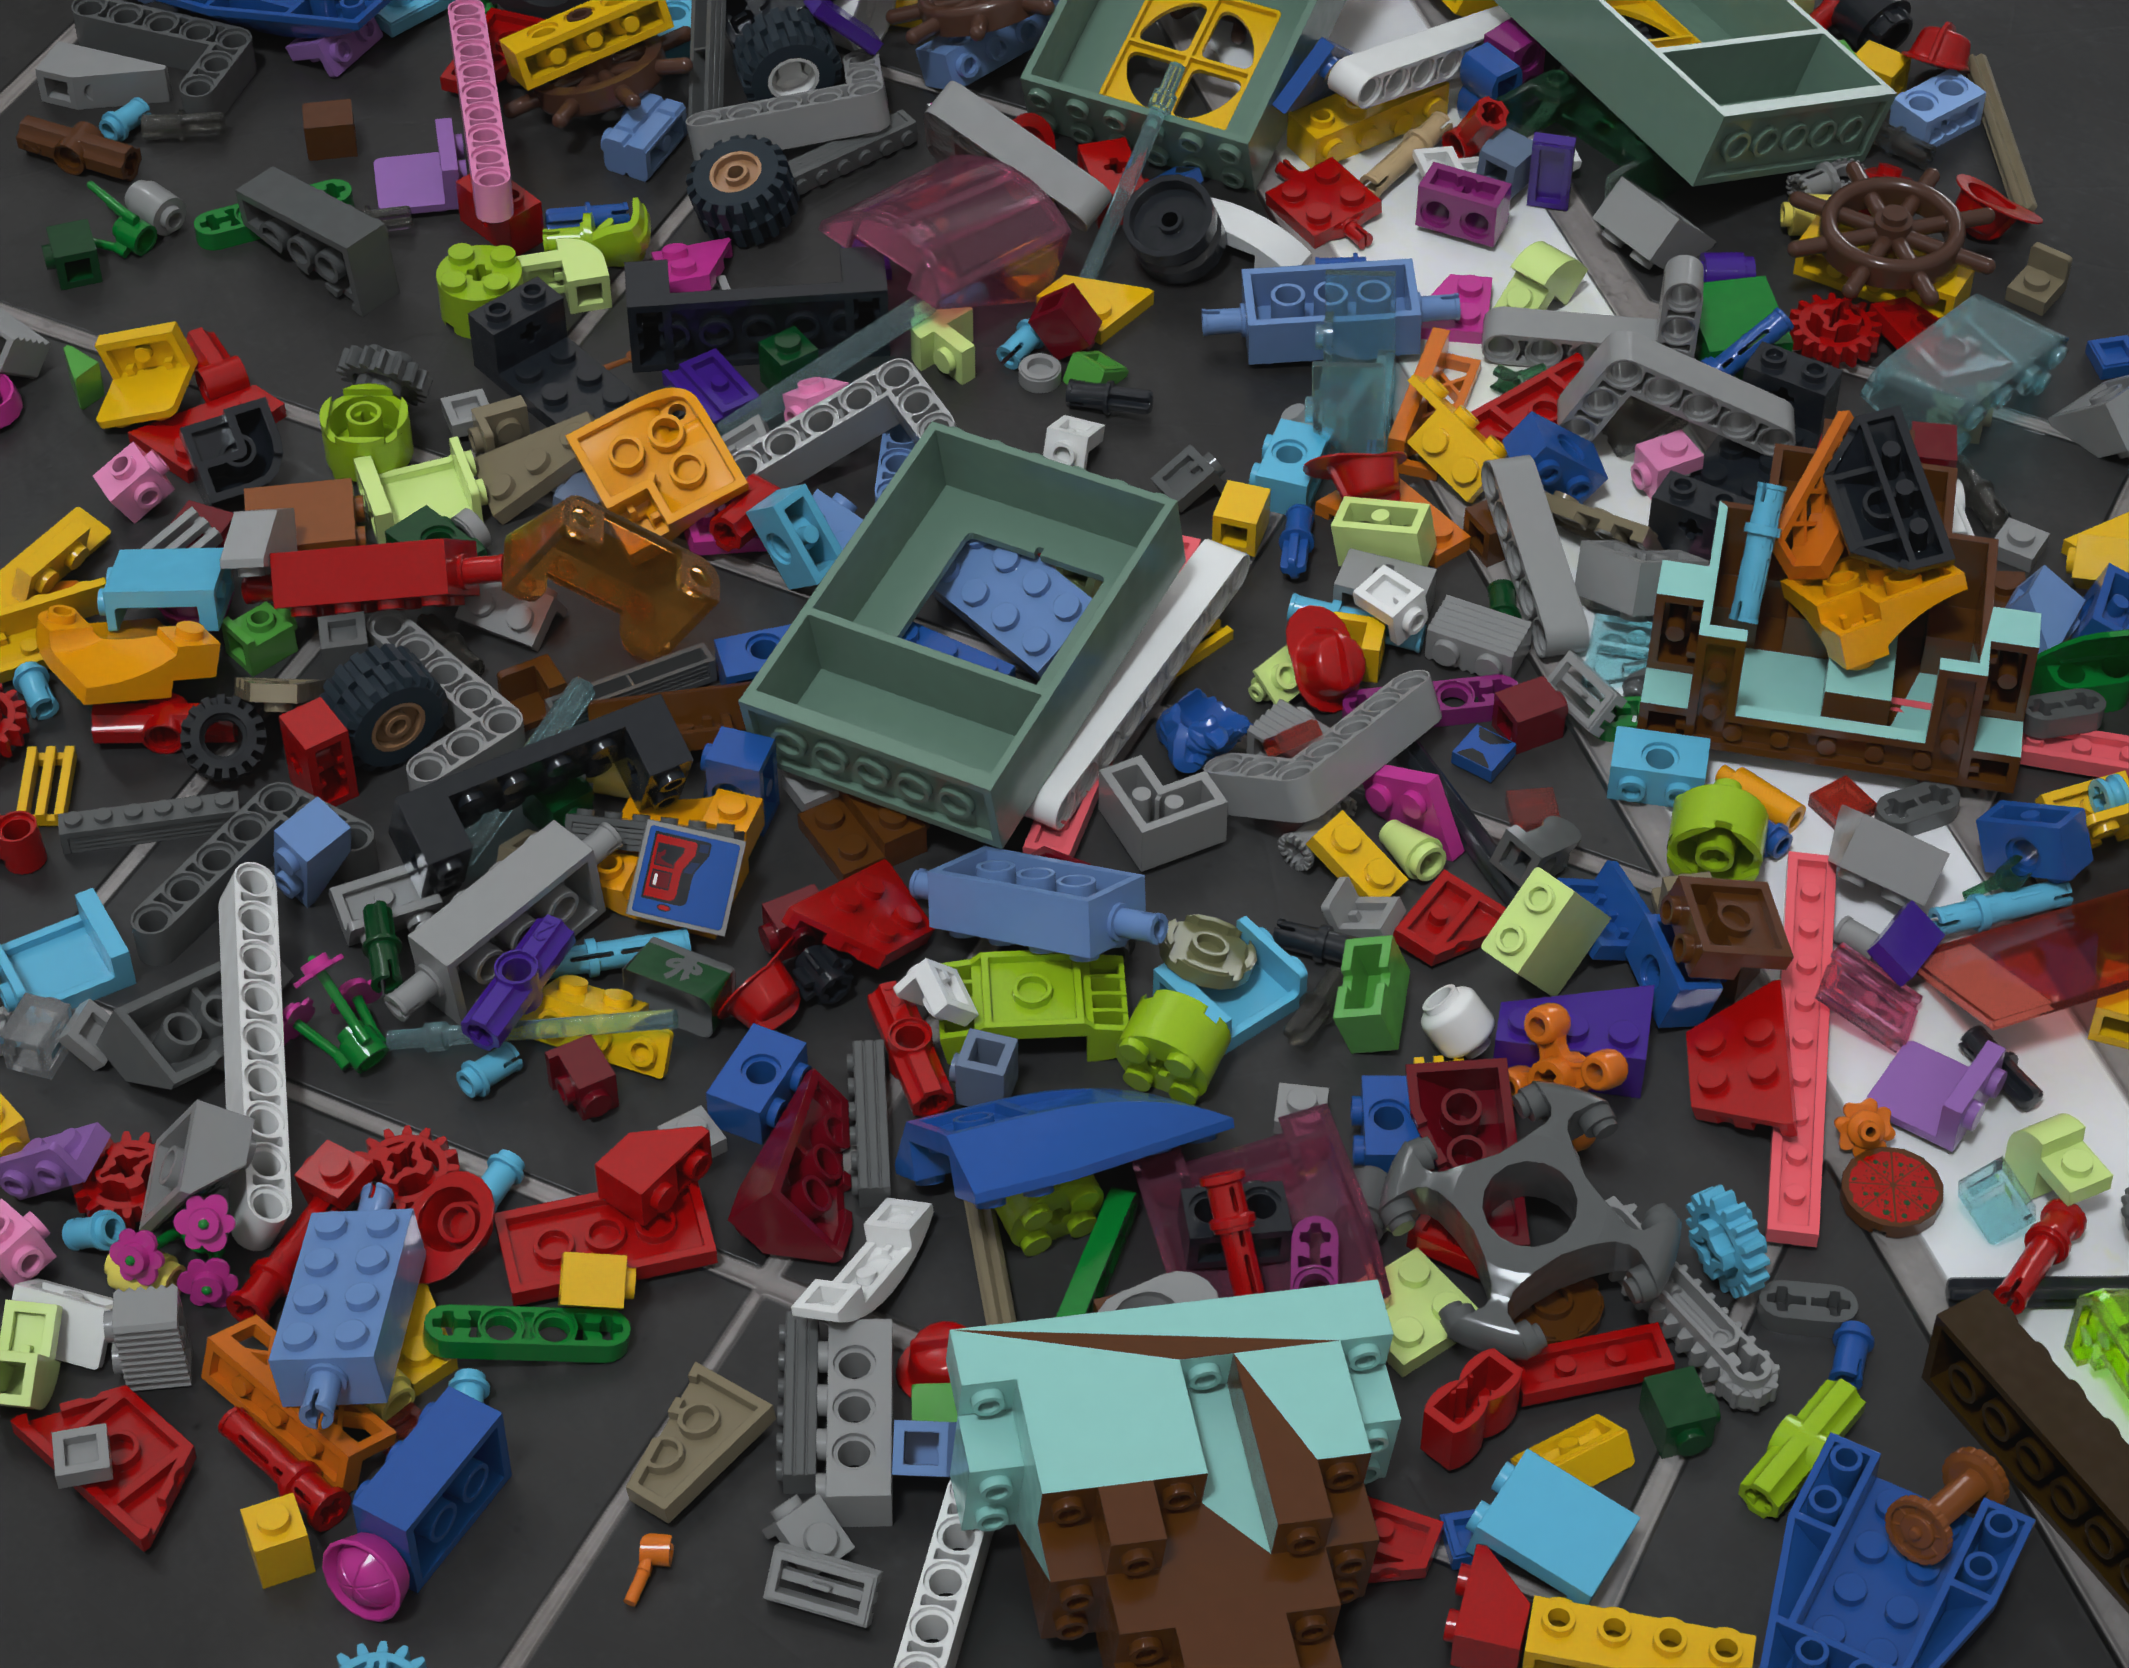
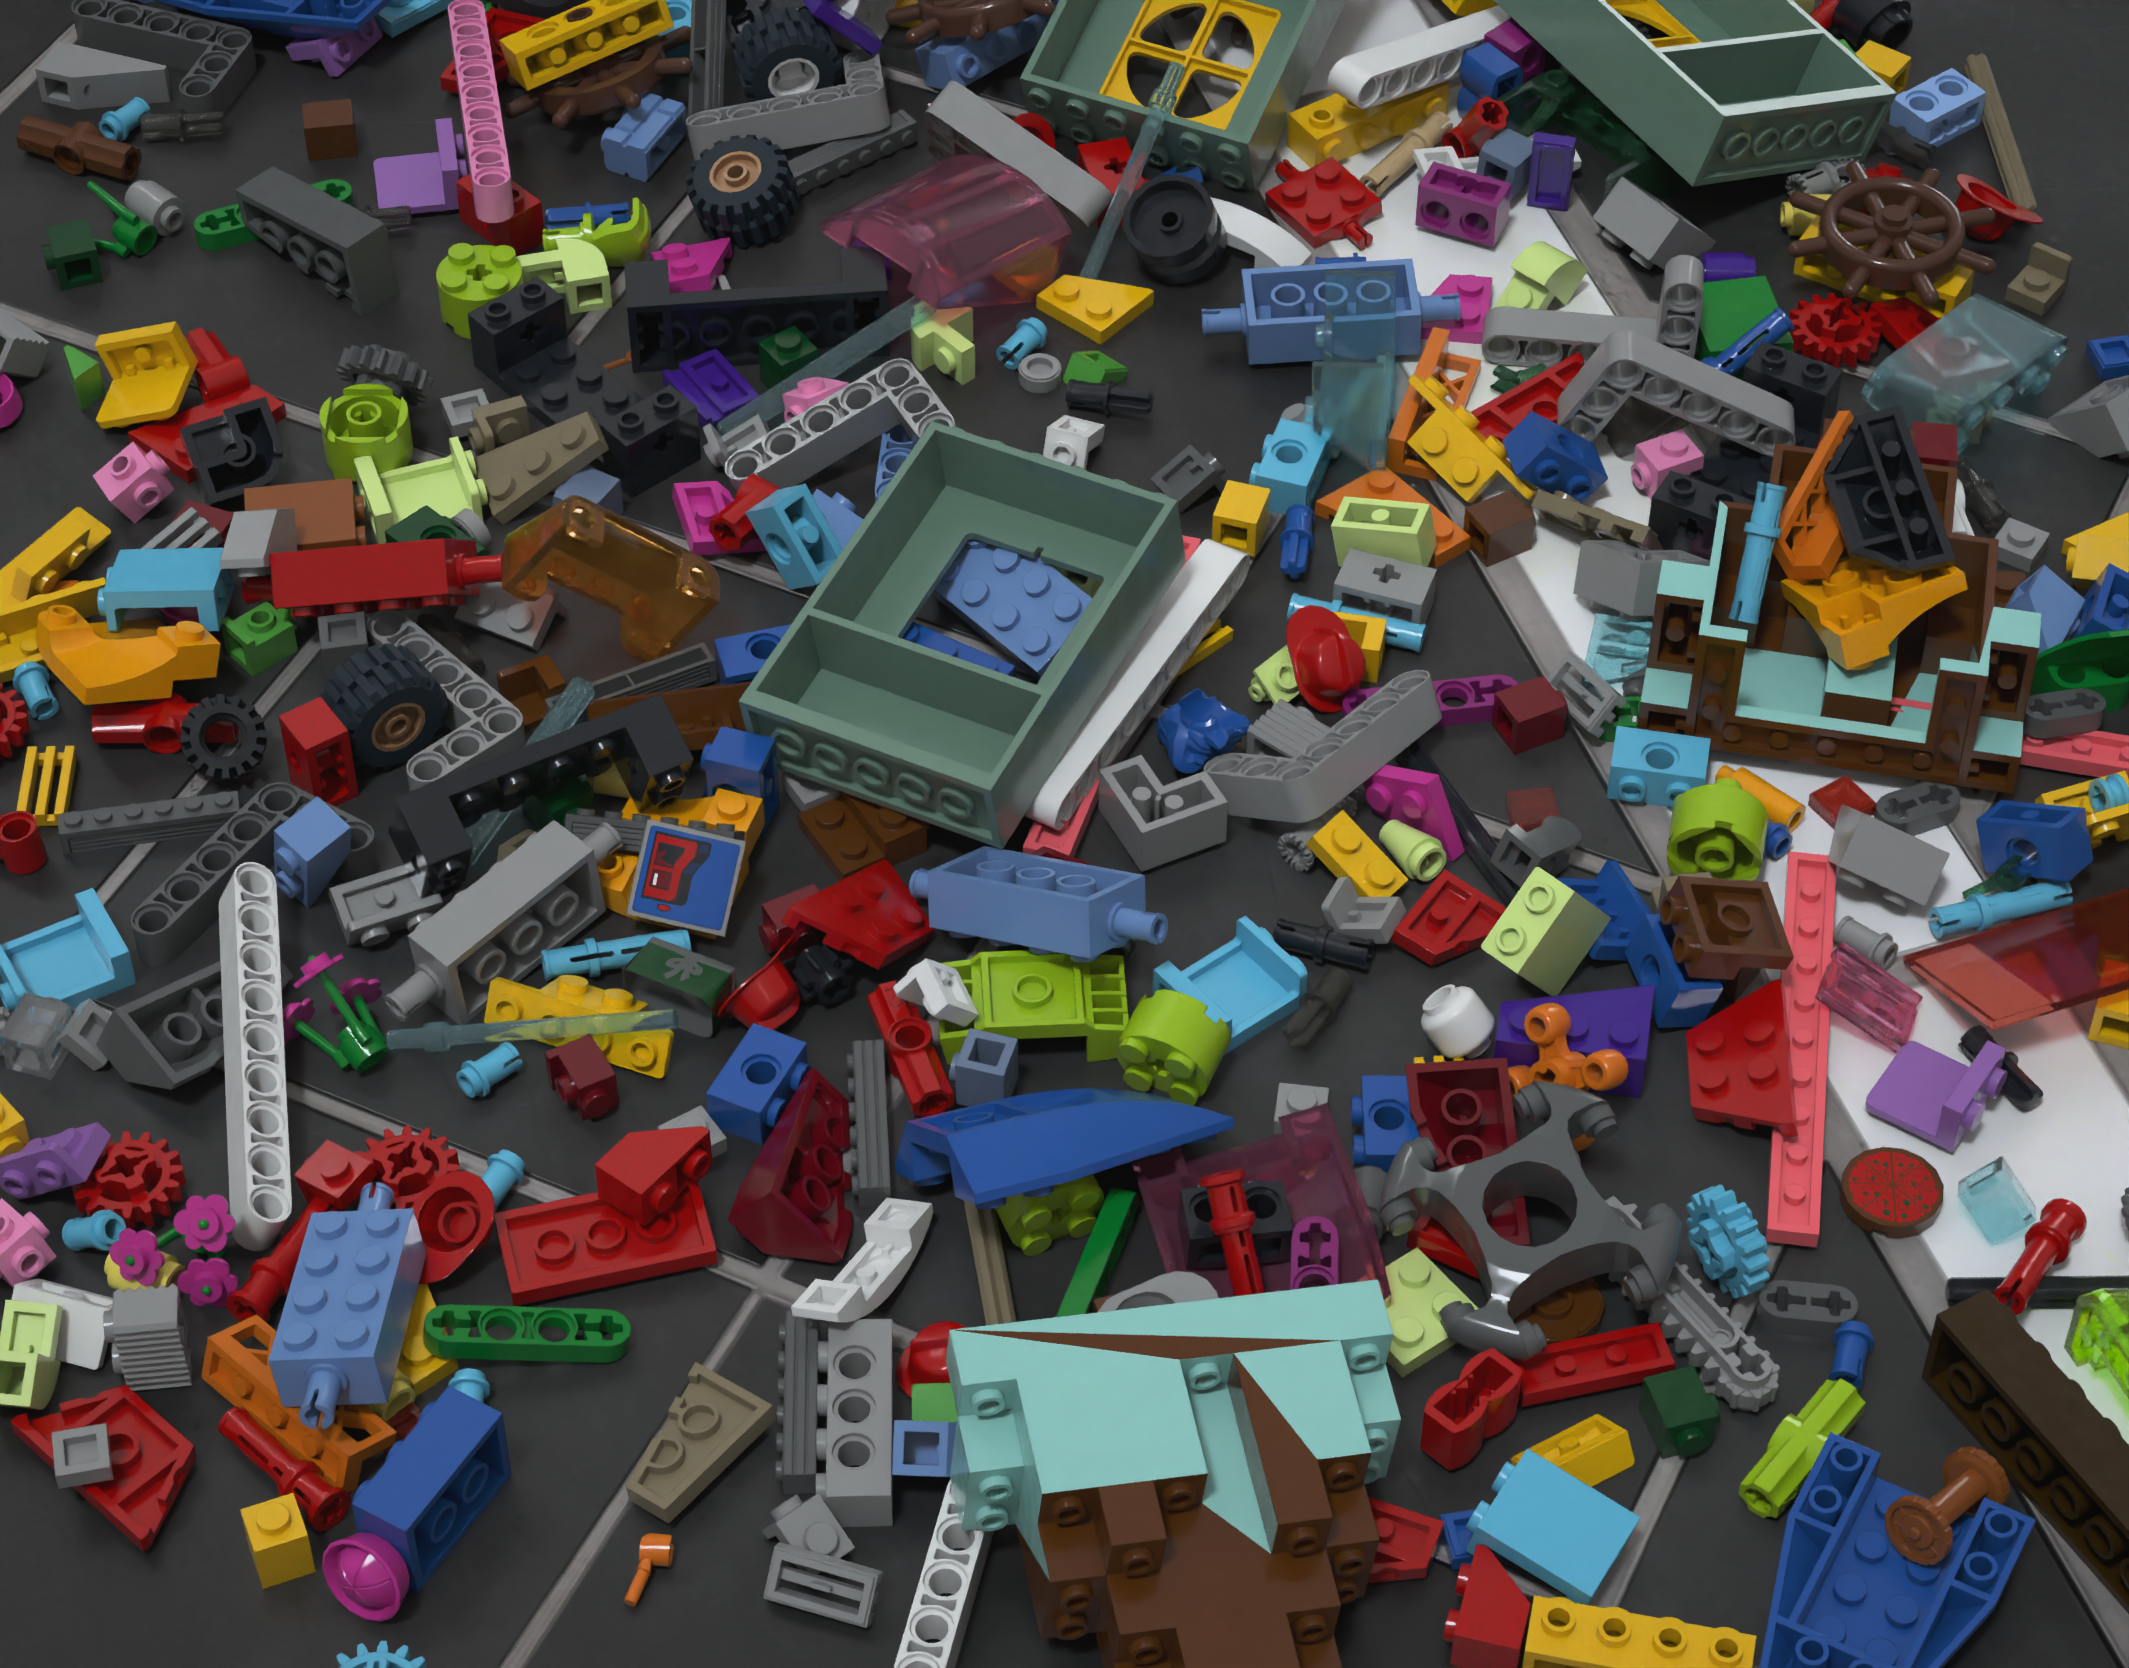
(195, 1158): light grey slope -> none
(278, 693): dark tan wing -> none
(382, 947): dark green axle -> none
(518, 982): dark purple piece -> none
(595, 1281): yellow brick -> none
(657, 466): light orange slope -> none
(1065, 322): dark red brick -> none
(1208, 952): olive tile -> none
(1292, 737): clear red tile -> none
(1311, 78): blue wing -> none
(1360, 473): red piece -> none
(1372, 994): bright green brick -> none
(1394, 602): white bracket -> none
(1477, 638): light grey brick -> none
(1483, 753): blue tile -> none
(1503, 597): dark green pin -> none
(1535, 555): light grey beam -> none
(1864, 1126): orange plant -> none
(1905, 943): dark purple tile -> none
(1941, 48): red piece -> none
(2057, 1159): yellowish green brick -> none

